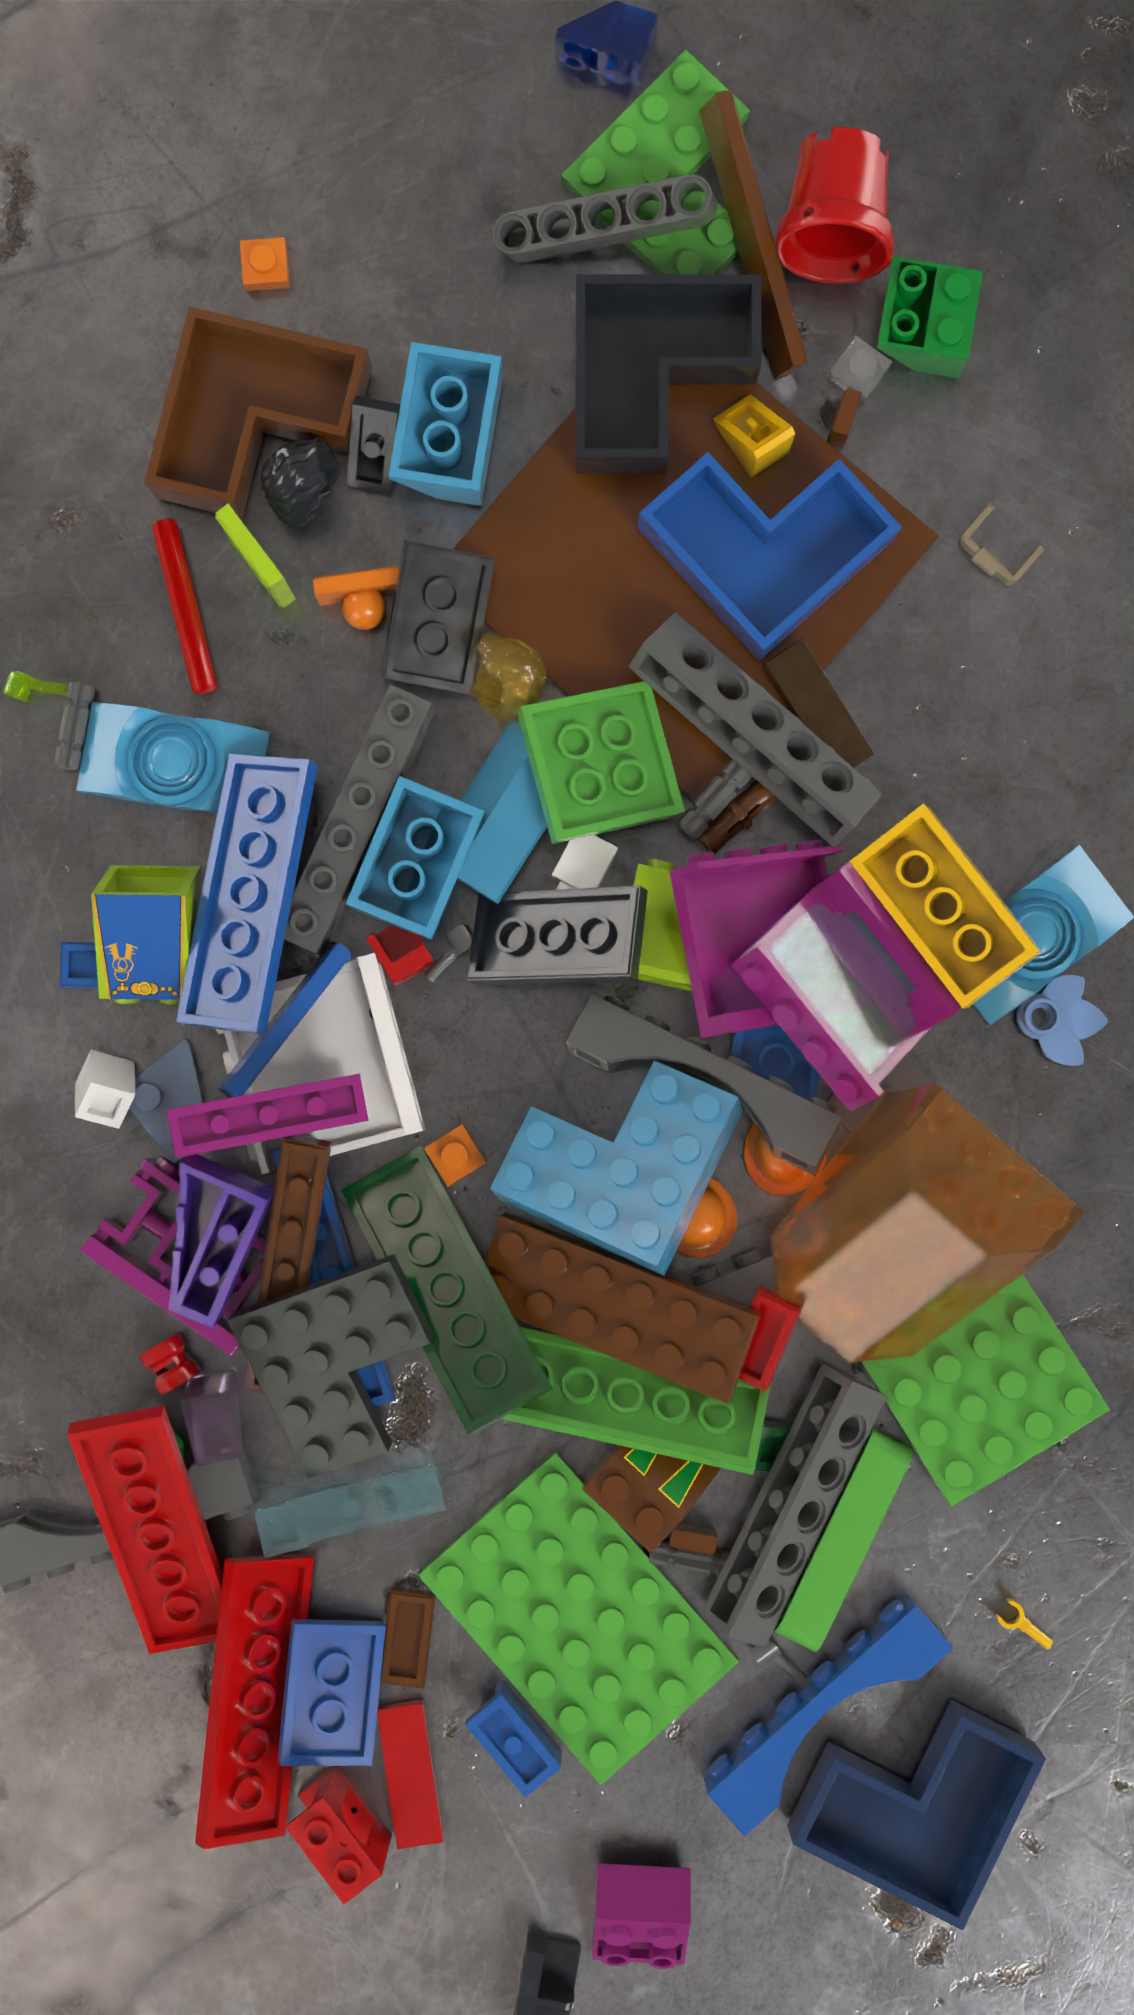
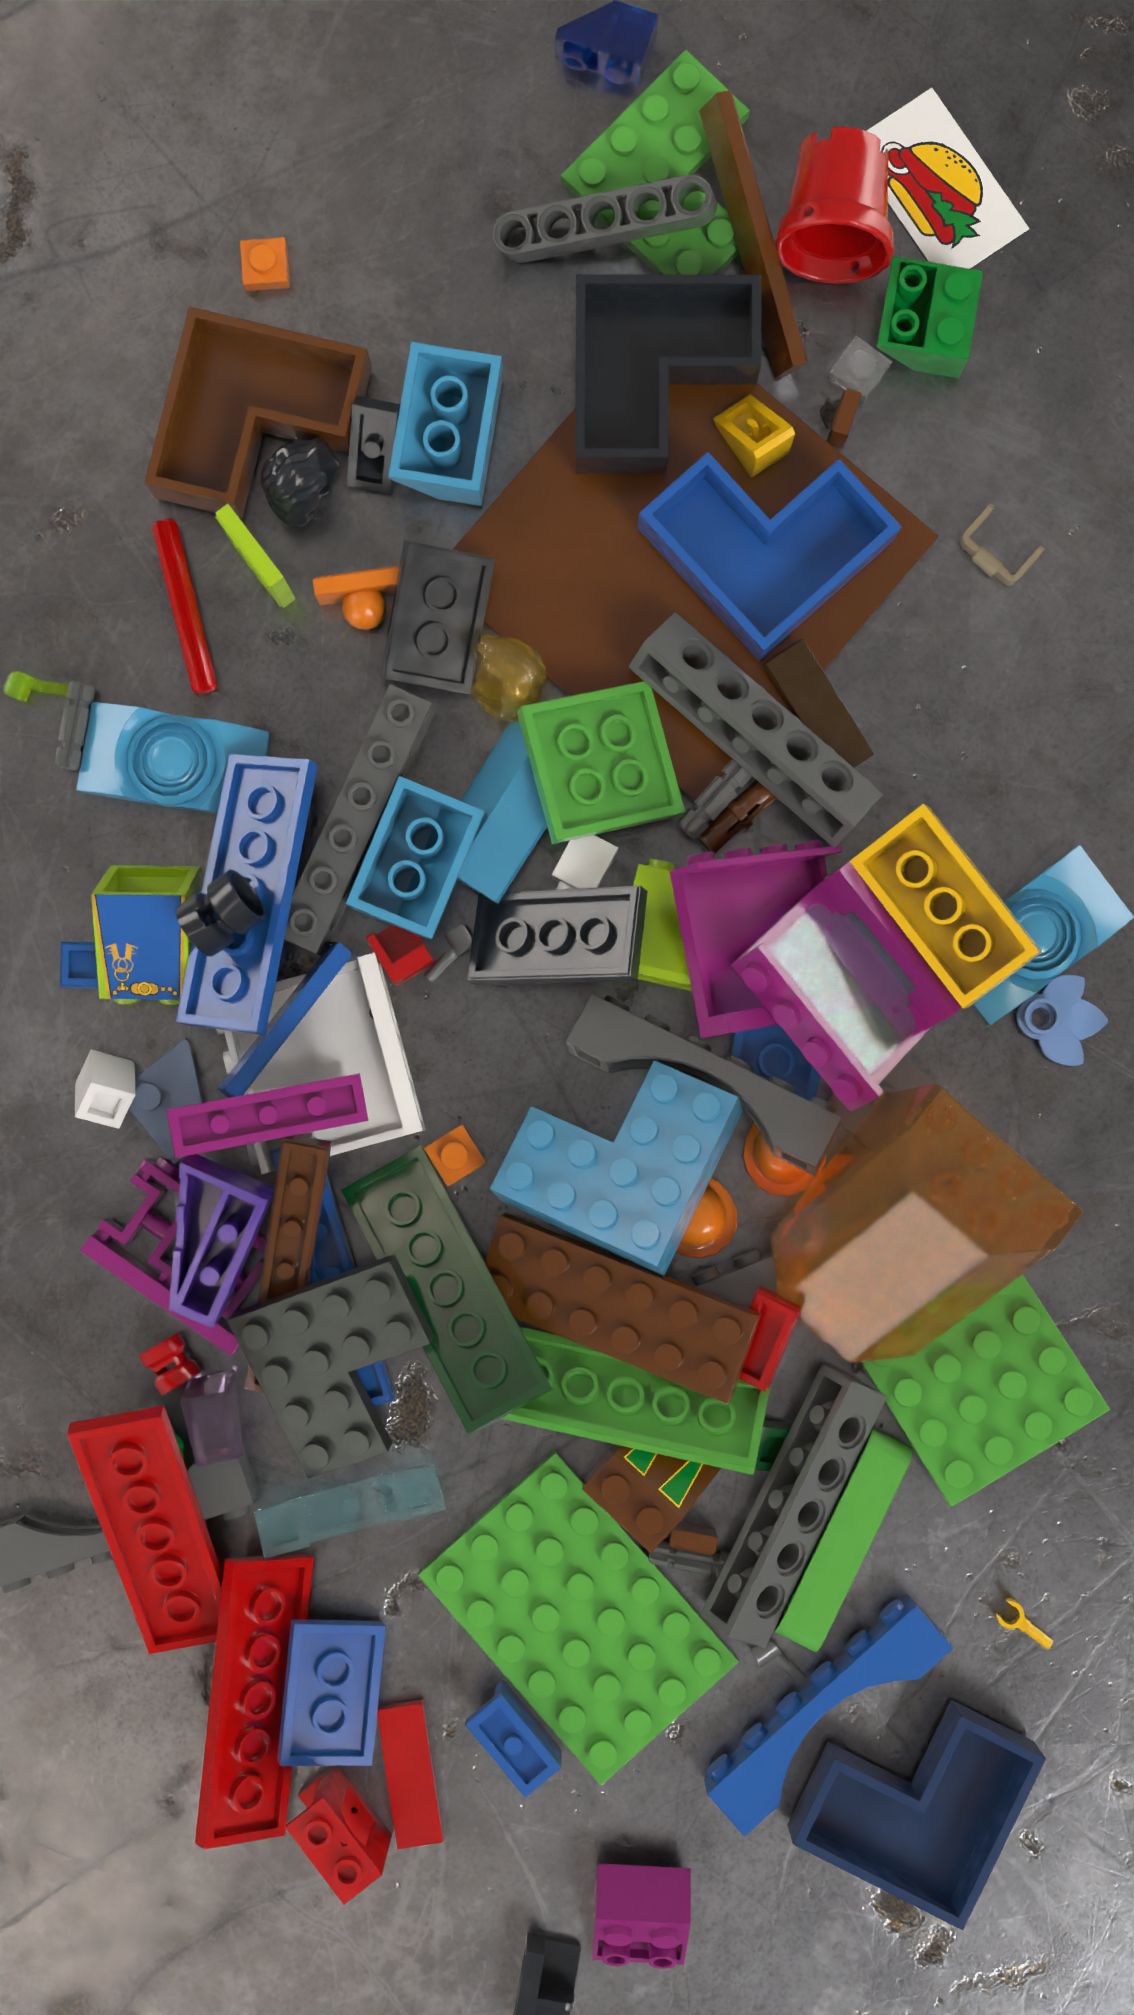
(226, 909): none -> black wheel
(407, 1637): reddish brown tile -> none
(944, 186): none -> sticker

